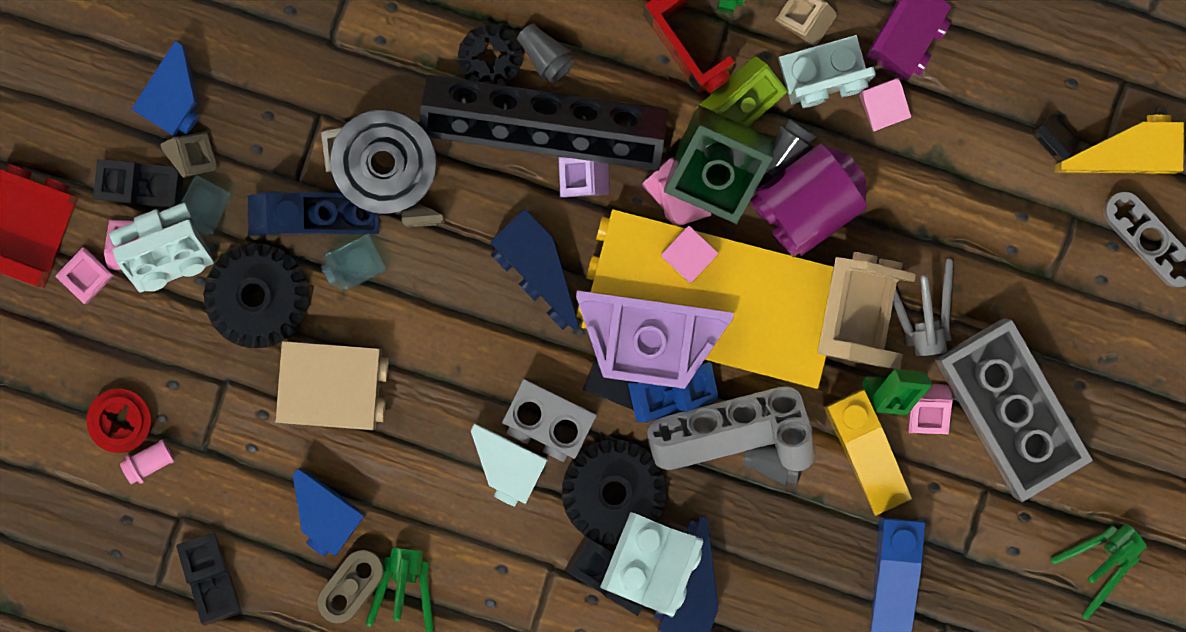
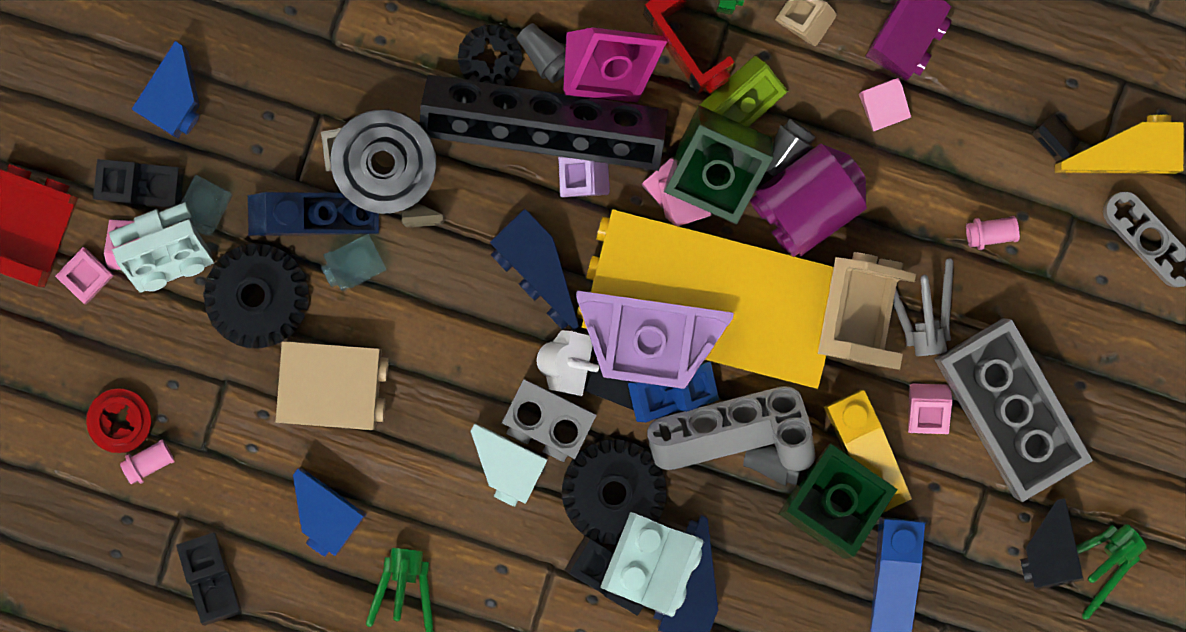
(190, 154): dark tan slope -> none
(351, 585): dark tan plate -> none
(567, 362): none -> white piece
(610, 63): none -> dark pink slope
(689, 254): bright pink tile -> none
(825, 70): light aqua bracket -> none
(838, 502): none -> dark green slope
(897, 392): green bracket -> none
(992, 232): none -> bright pink pin
(1053, 551): none -> black slope

